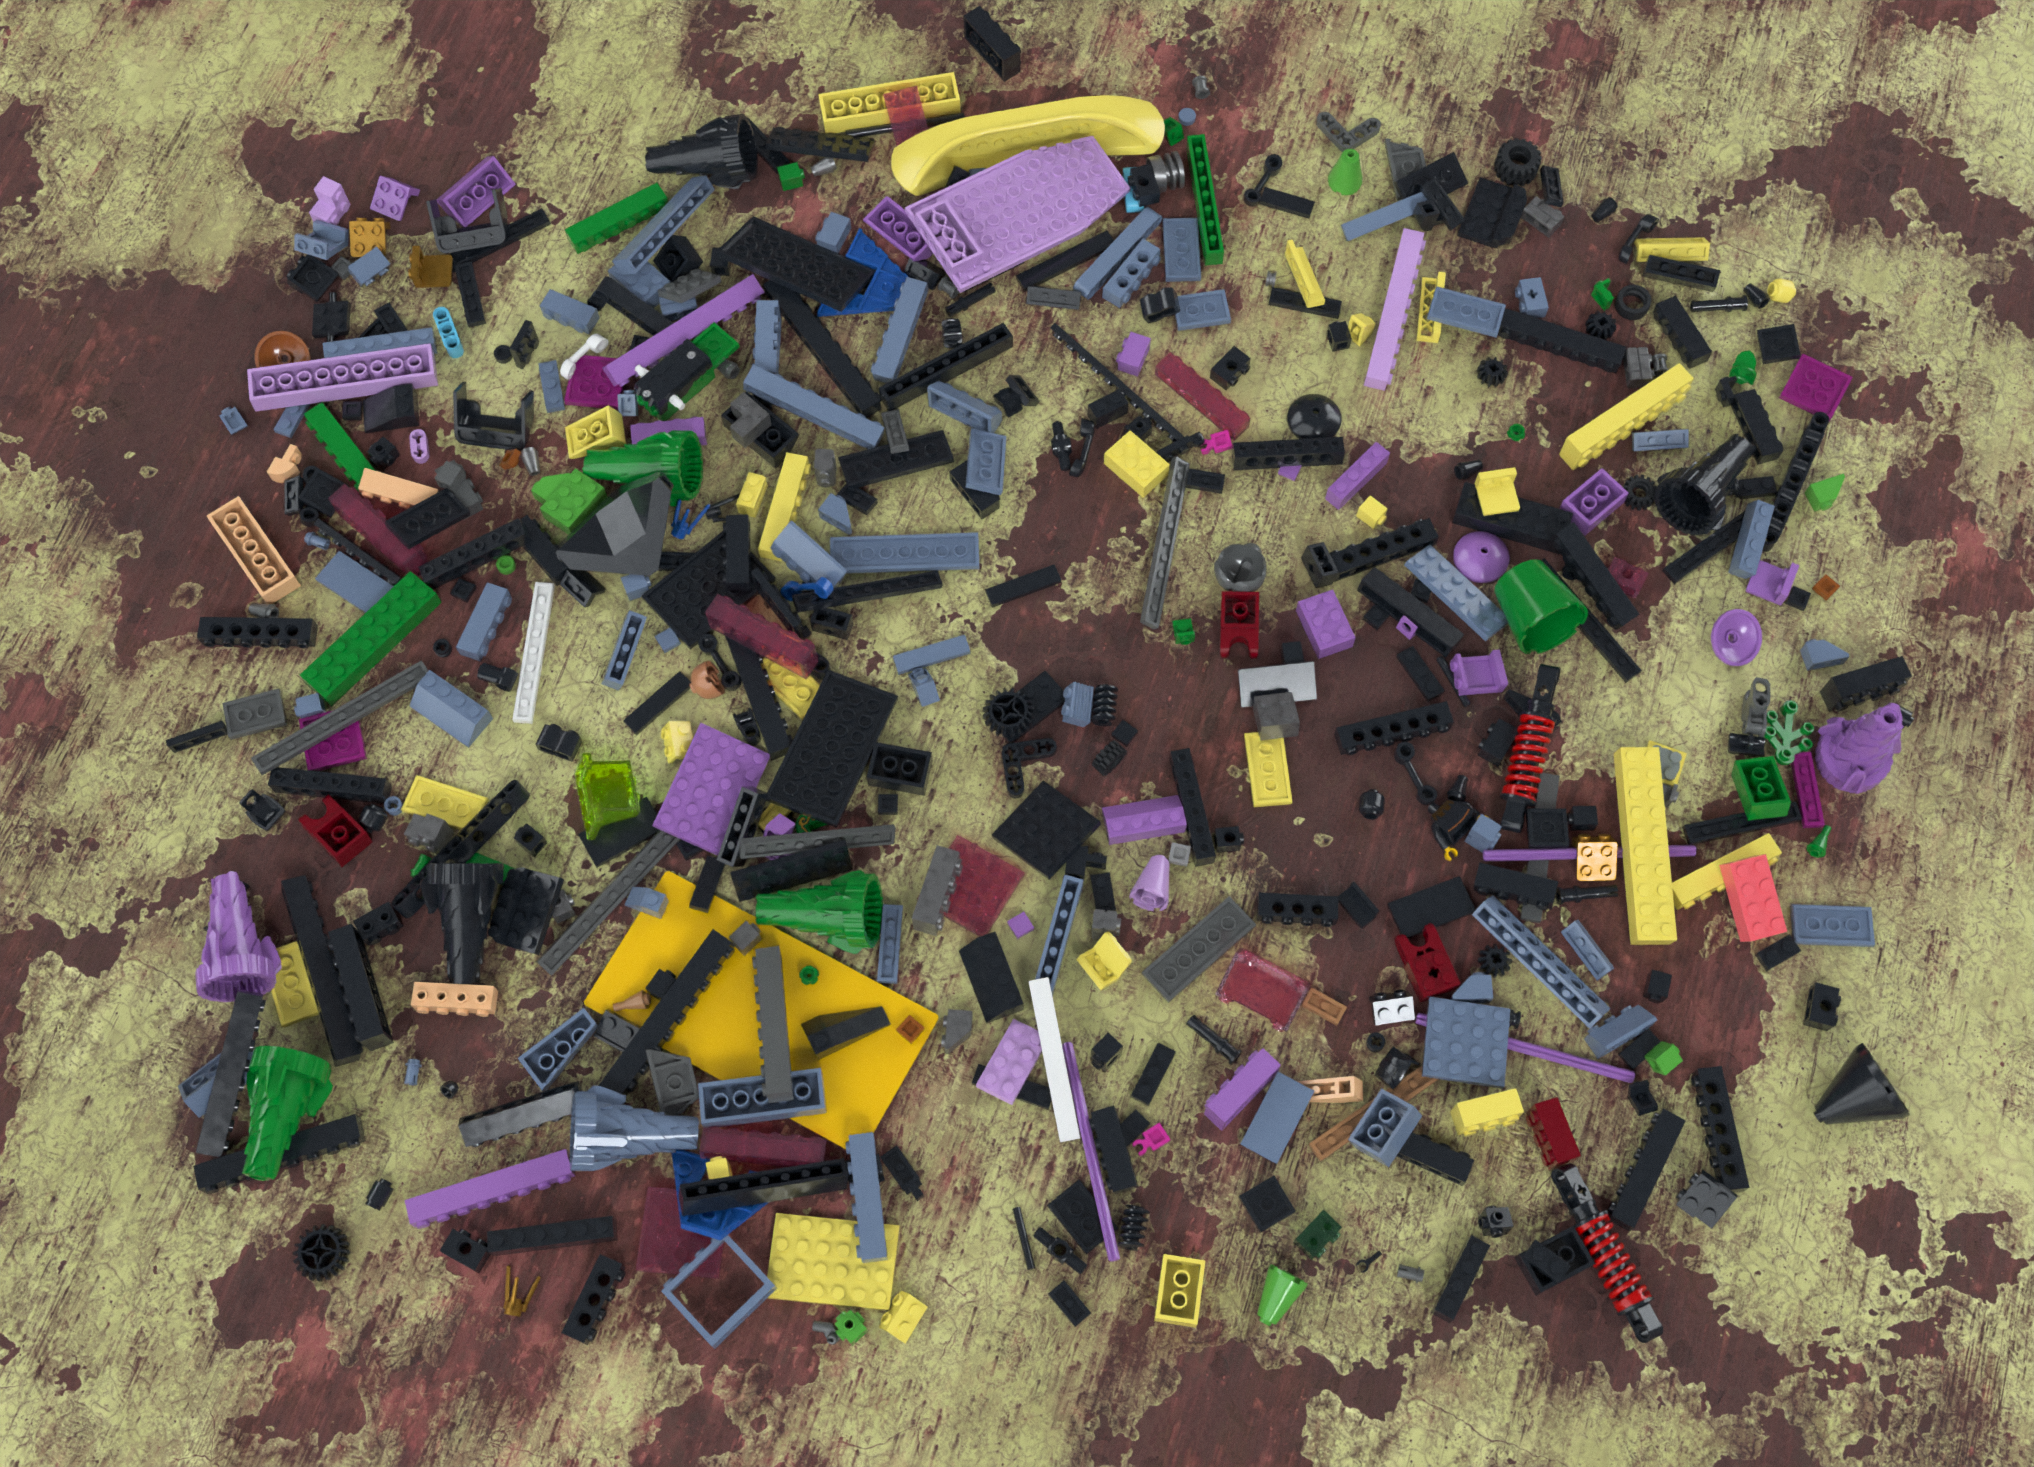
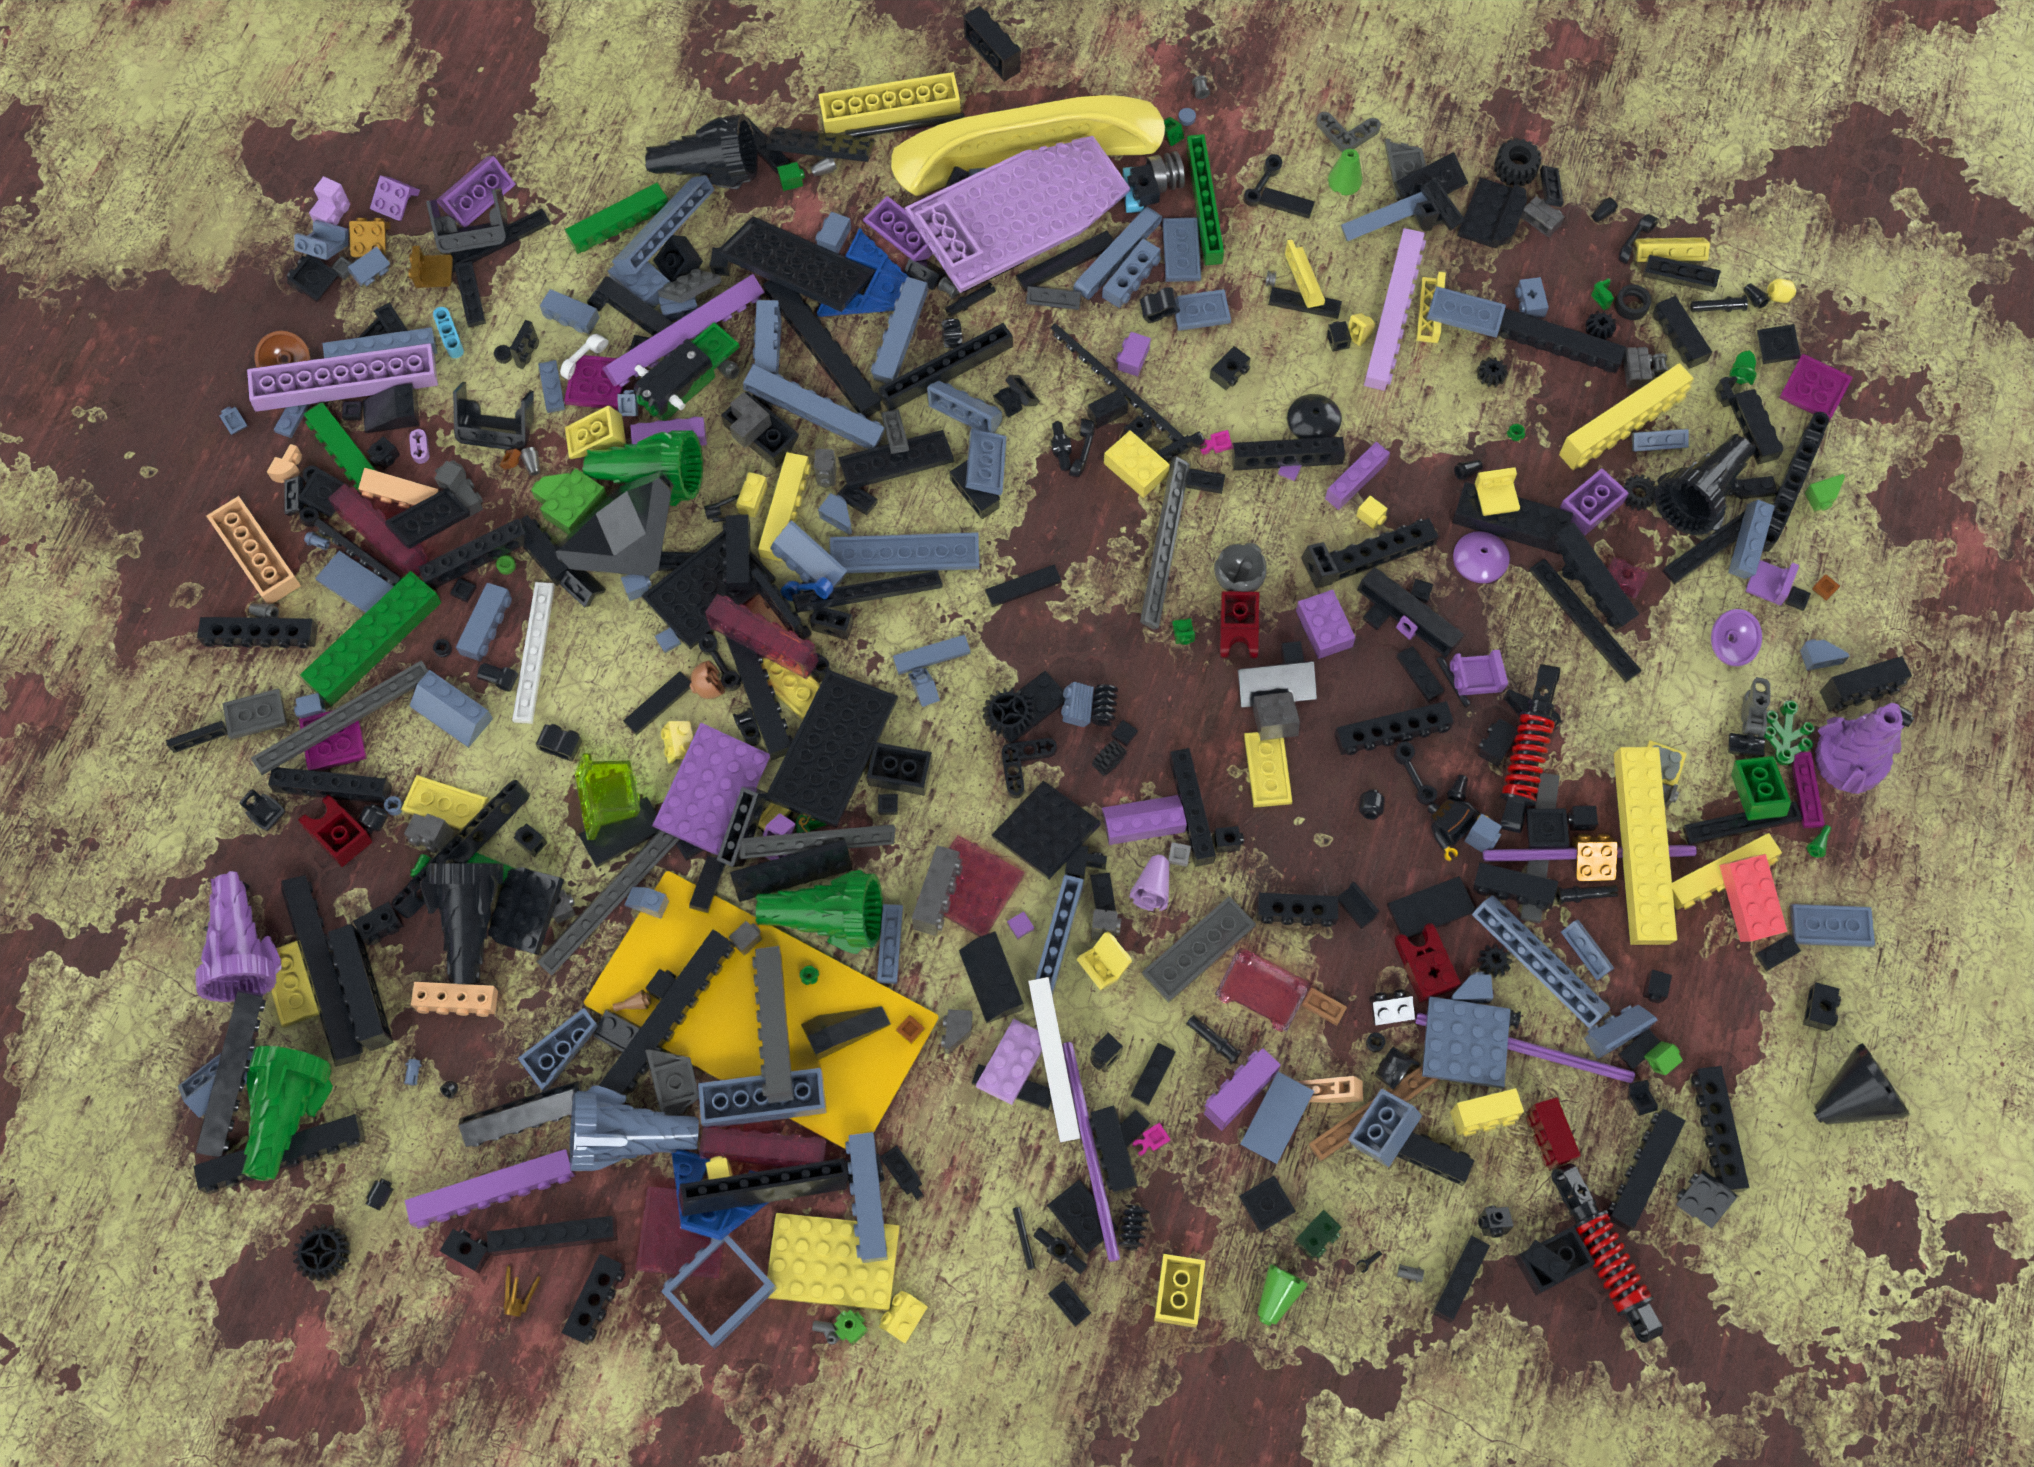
(331, 318): black plate -> none
(624, 650): sand blue brick -> none
(680, 527): blue plant -> none
(905, 113): clear pink plate -> none
(1202, 395): clear pink brick -> none
(1457, 592): sand blue plate -> none
(1538, 606): green cone -> none

